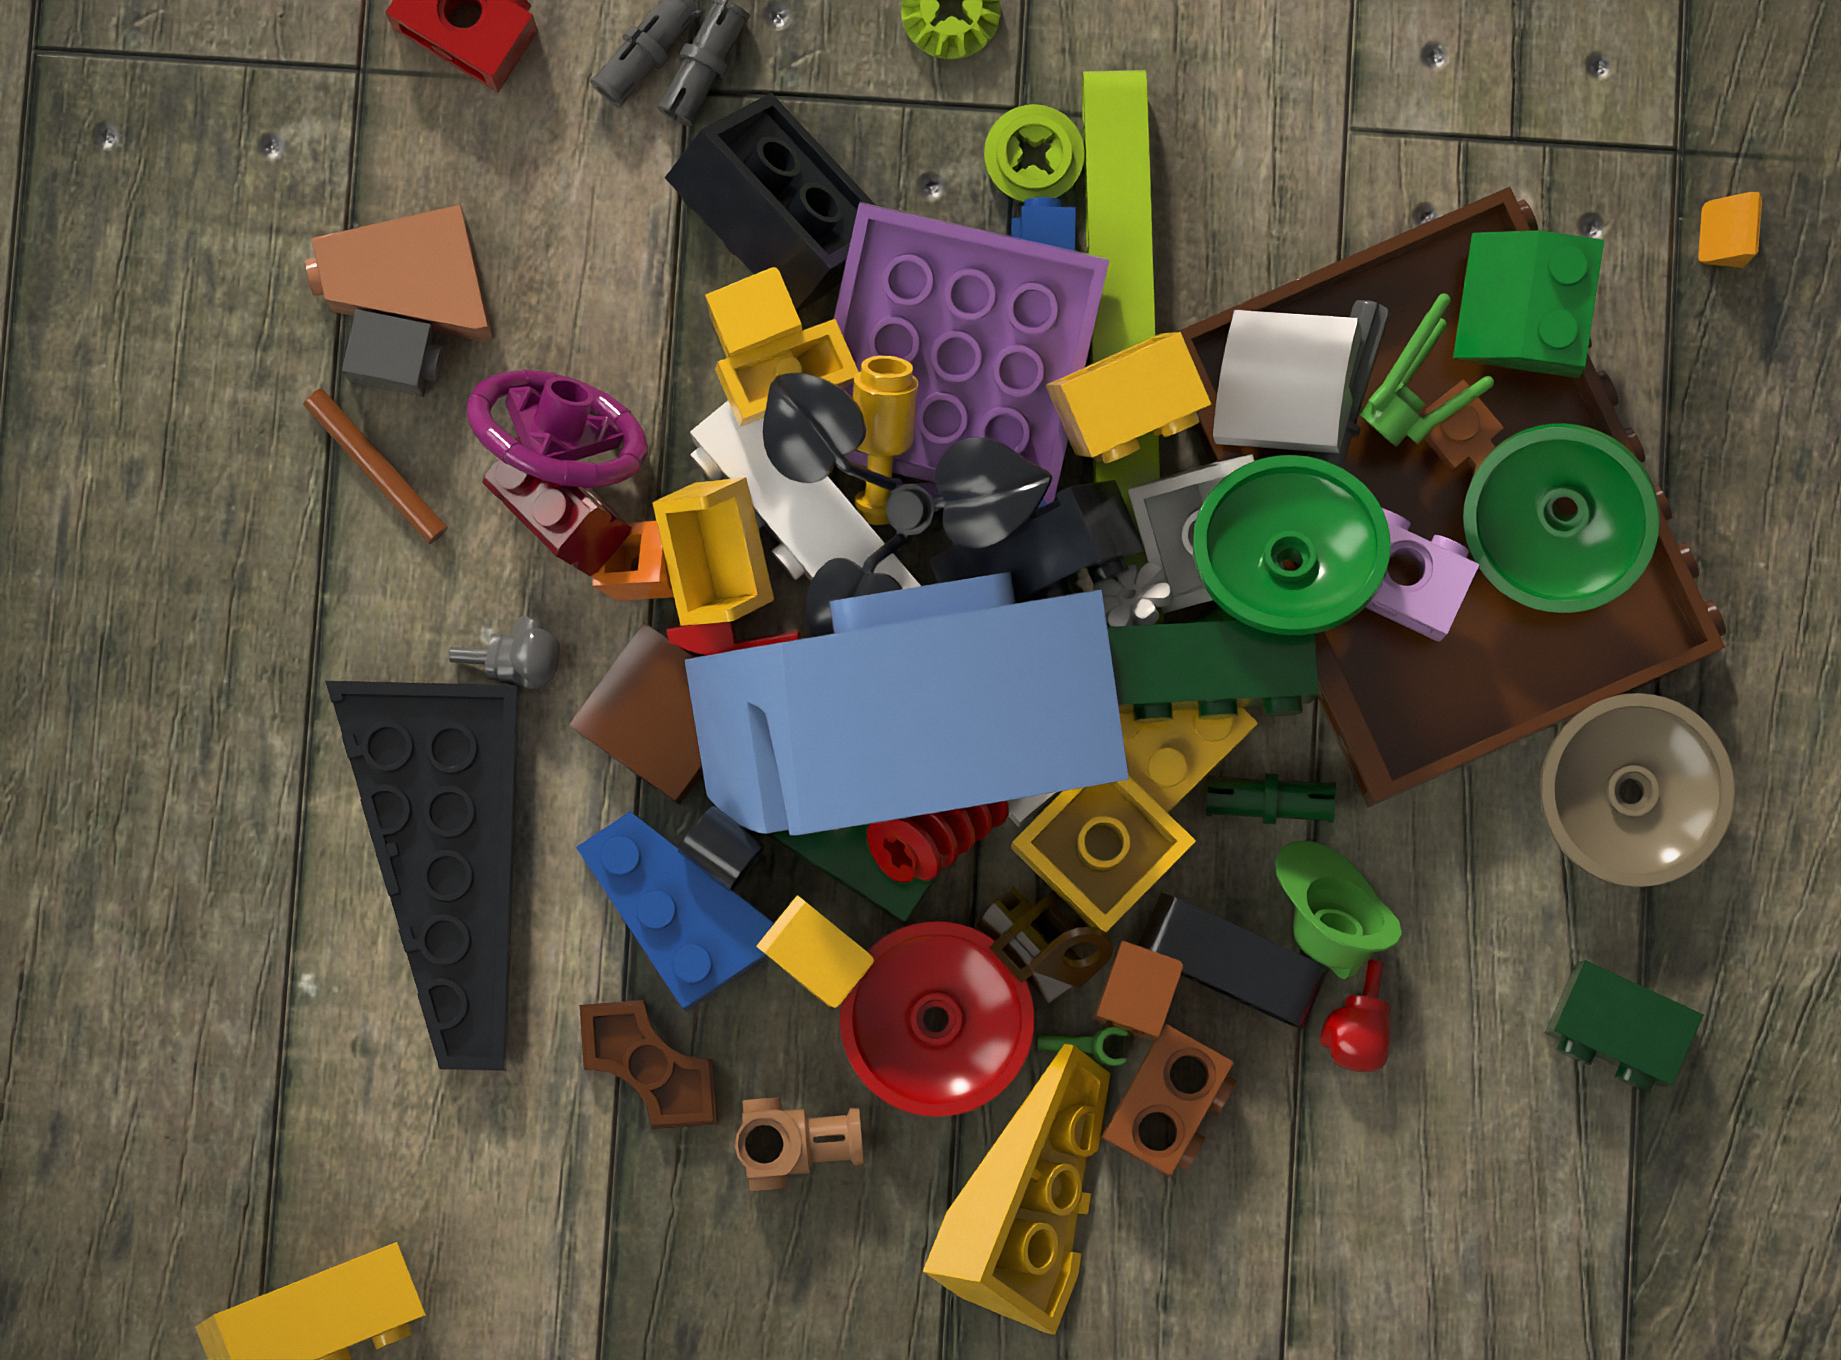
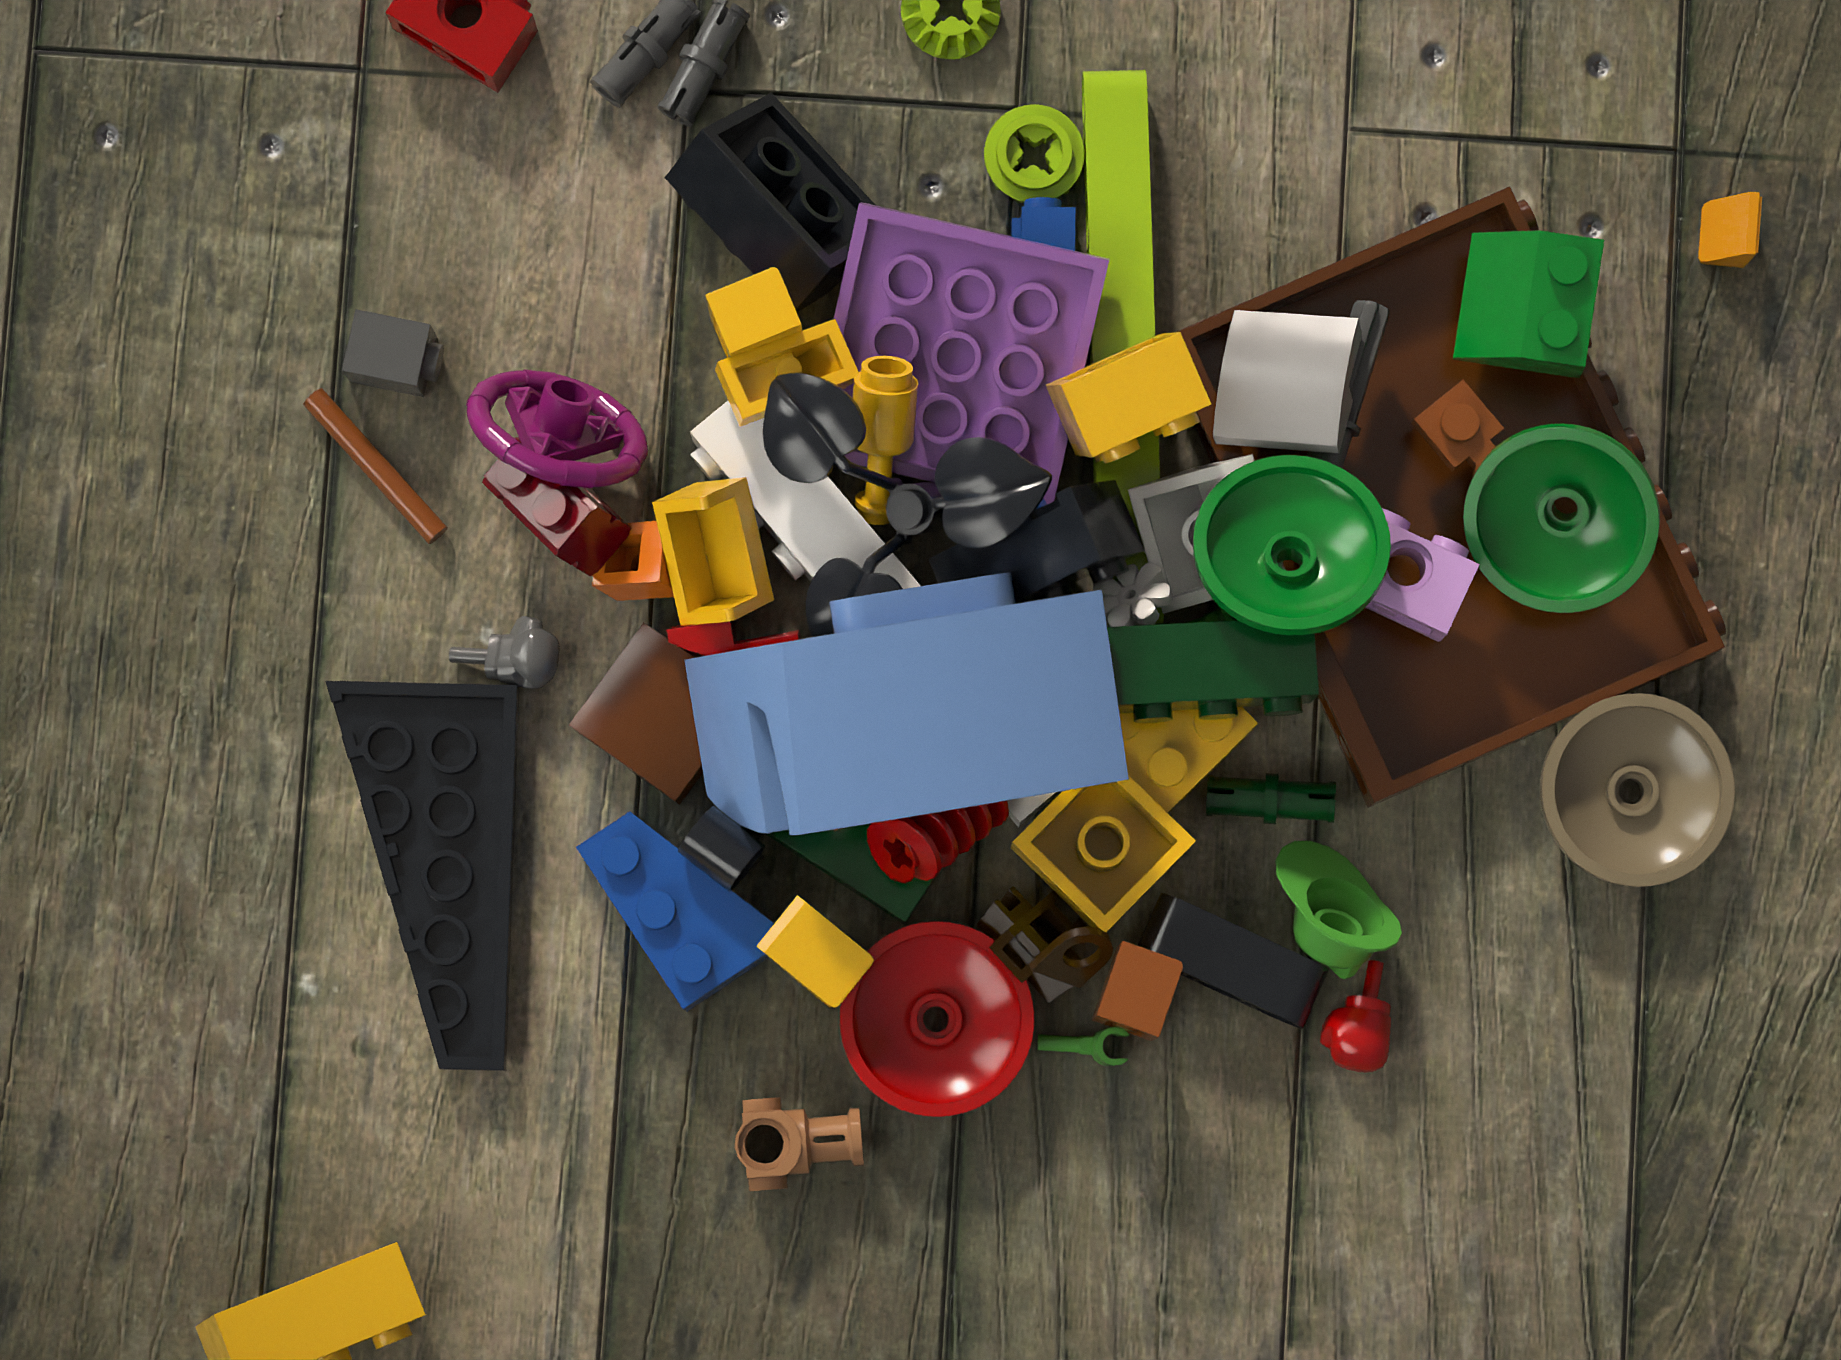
(405, 270): nougat slope -> none
(672, 1085): reddish brown tile -> none
(1017, 1216): yellow wedge -> none
(1154, 1093): dark orange brick -> none
(1395, 407): bright green plant -> none
(1623, 1026): dark green brick -> none

